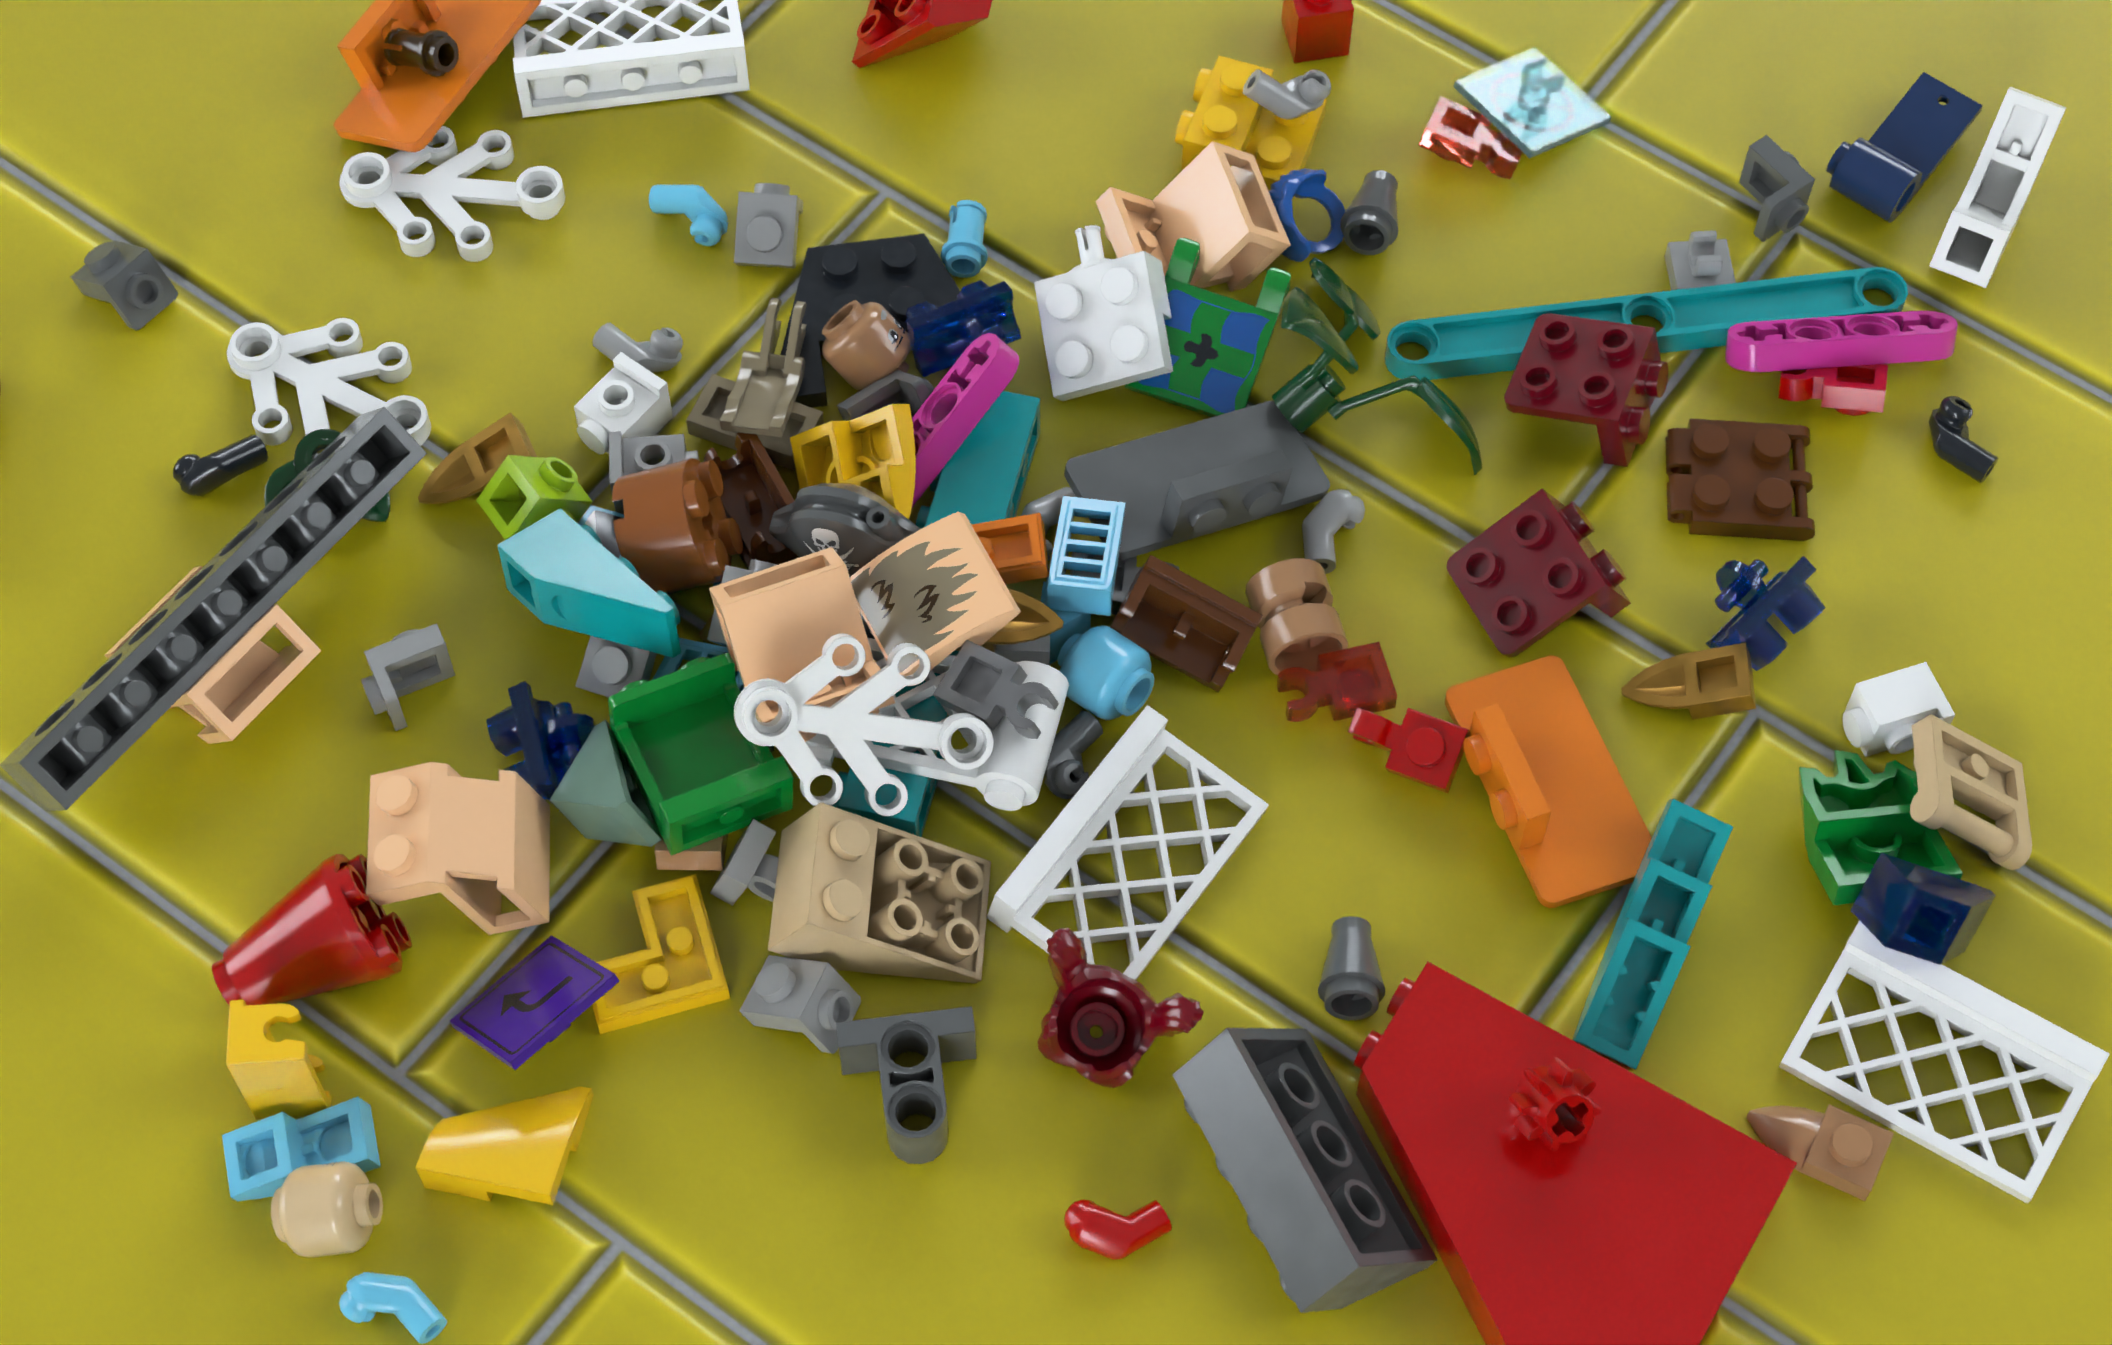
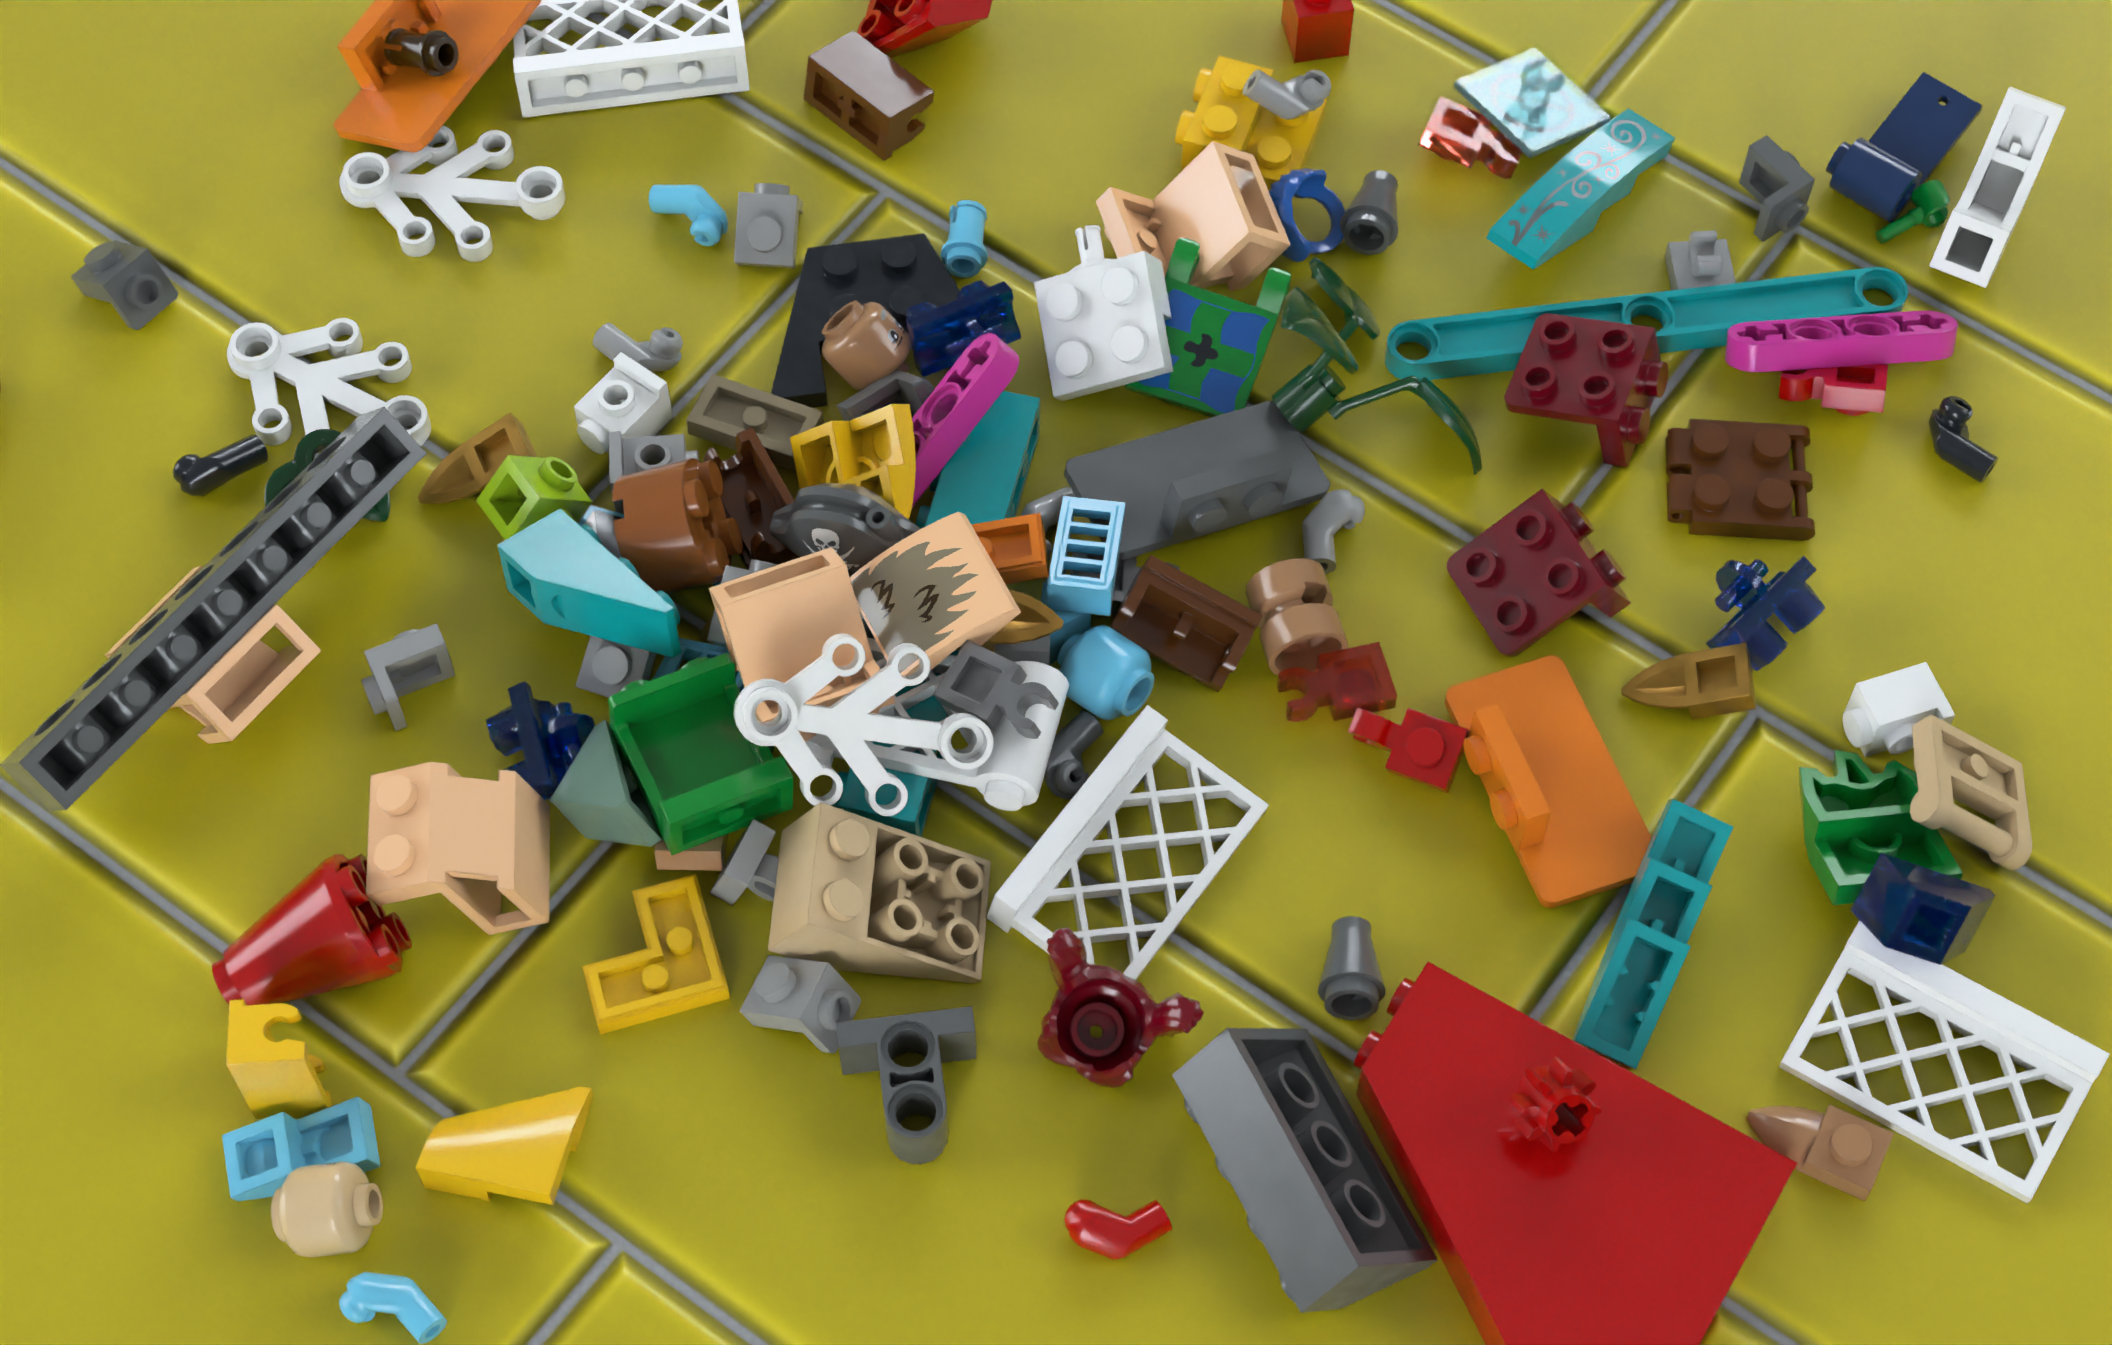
(534, 1002): dark purple piece -> none
(766, 380): dark tan arm -> none
(866, 94): none -> reddish brown hinge
(1578, 188): none -> teal slope
(1930, 209): none -> green hand

